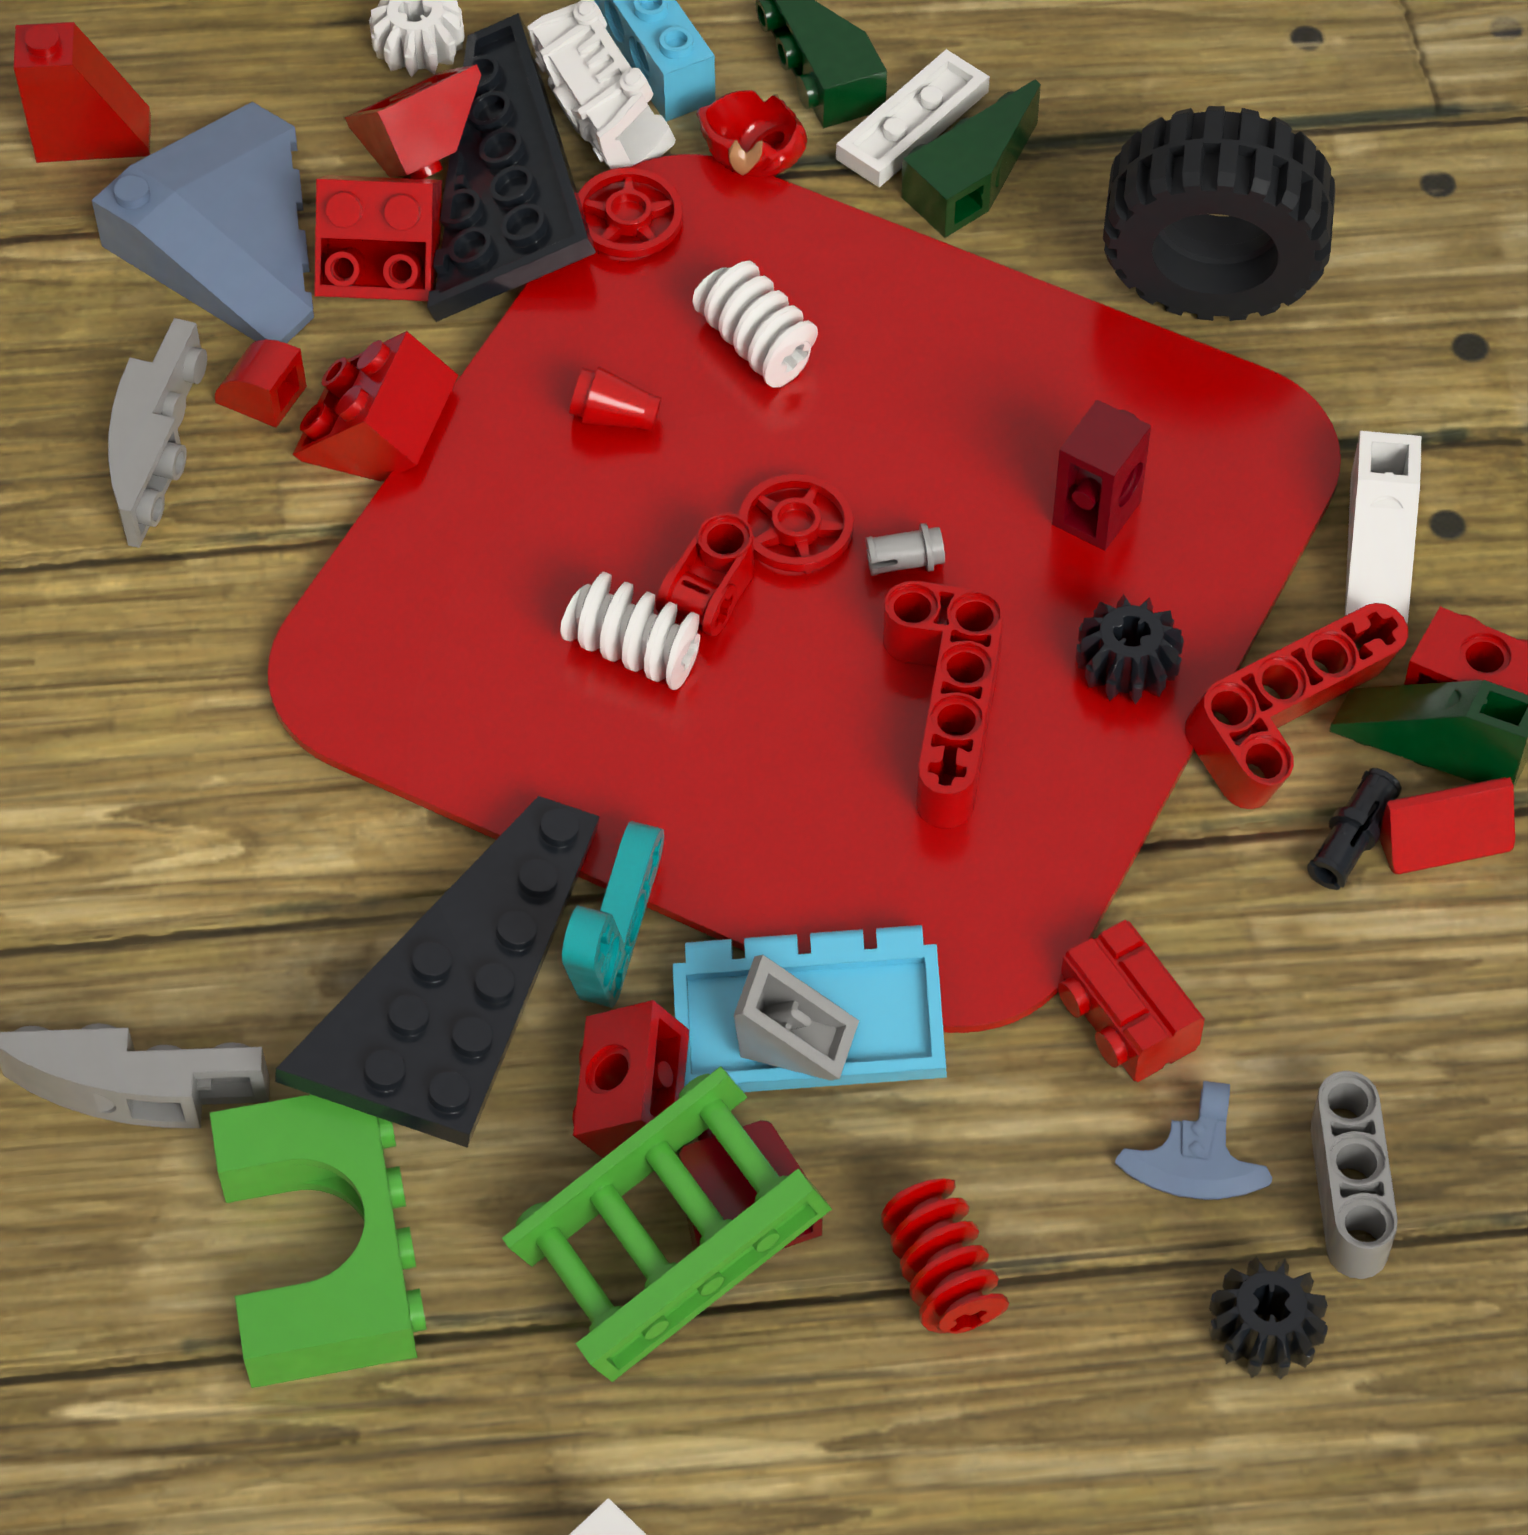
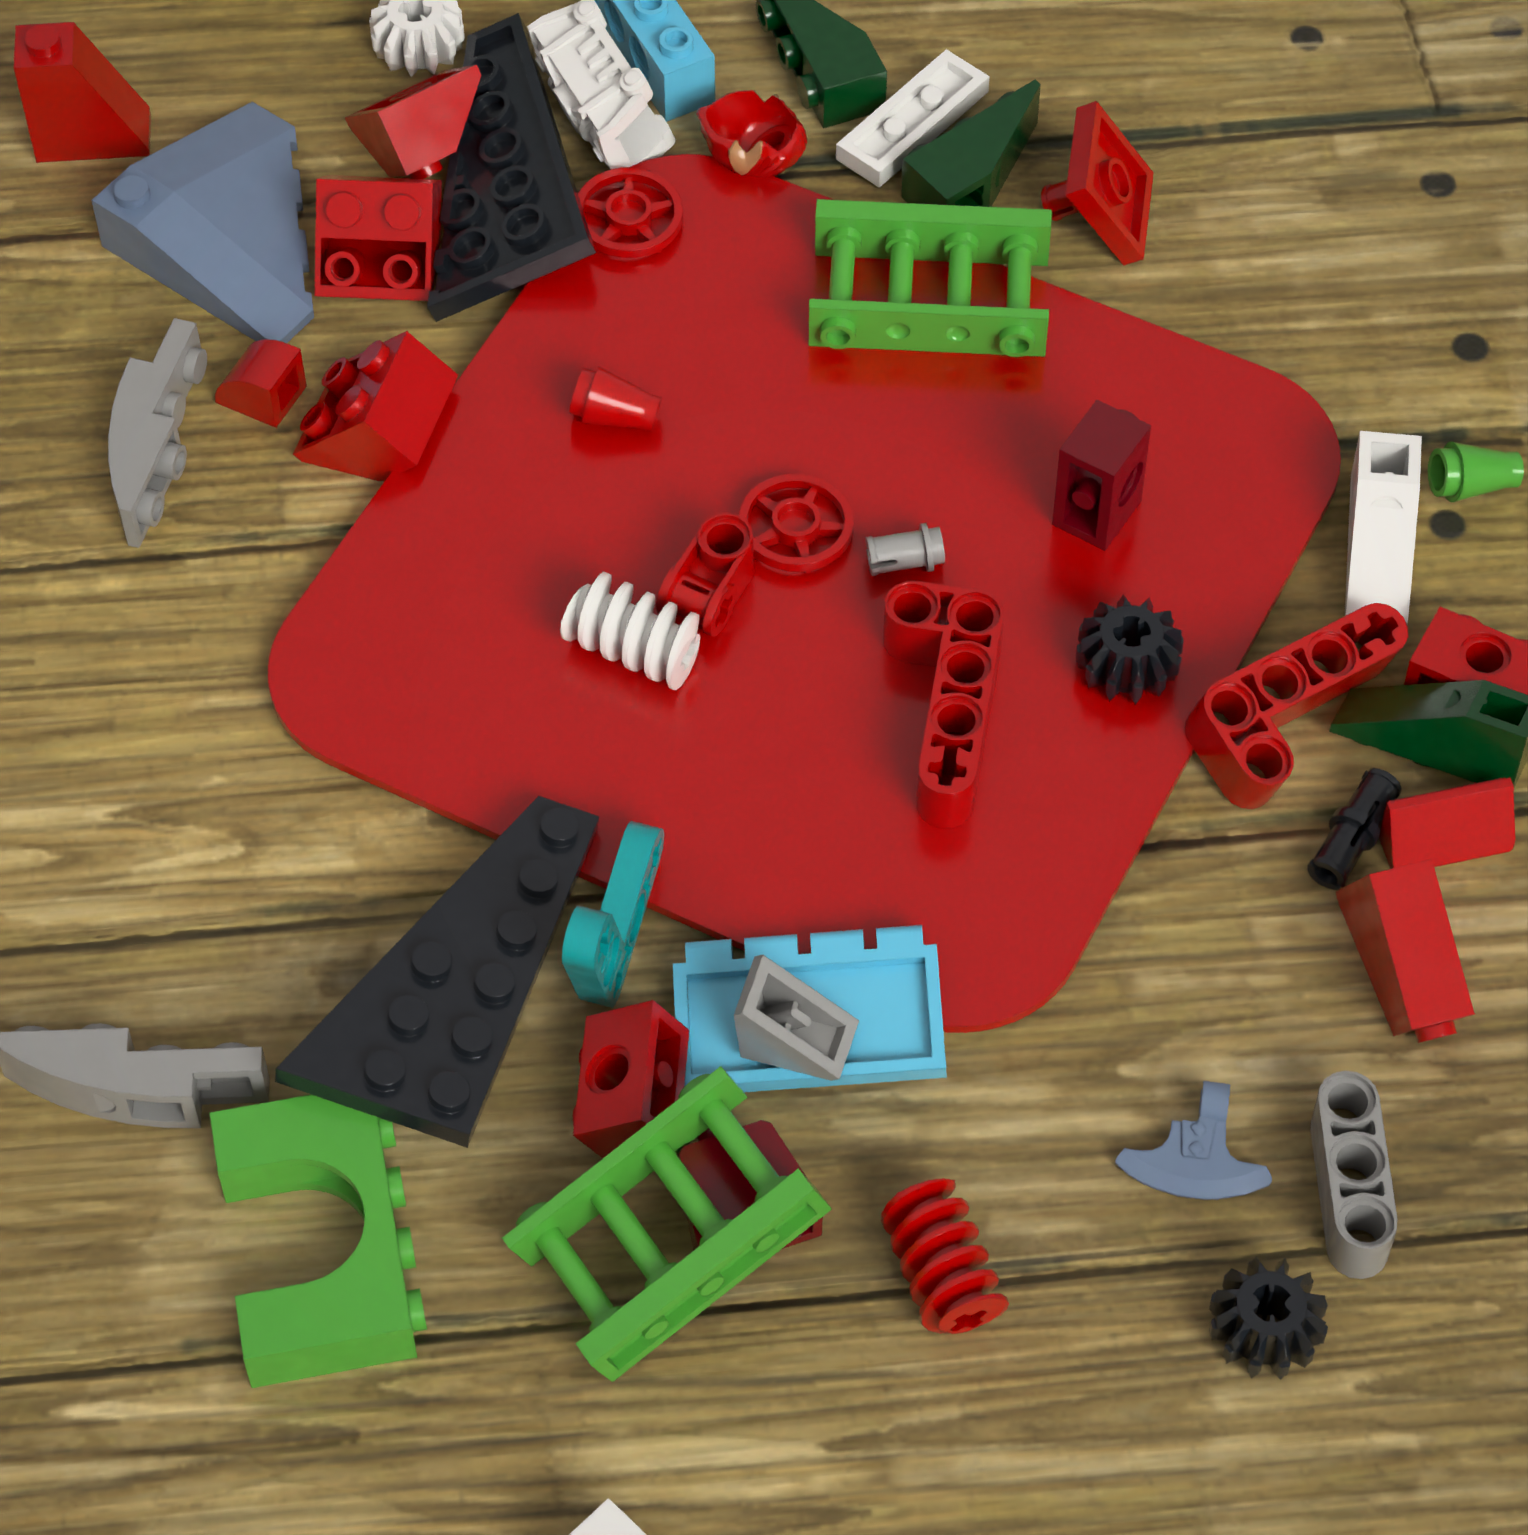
(757, 321): white piece -> none
(930, 234): none -> bright green fence
(1105, 184): none -> red tile
(1129, 1001): red brick -> none
(1223, 164): black tyre -> none
(1408, 949): none -> red slope
(1470, 471): none -> bright green cone

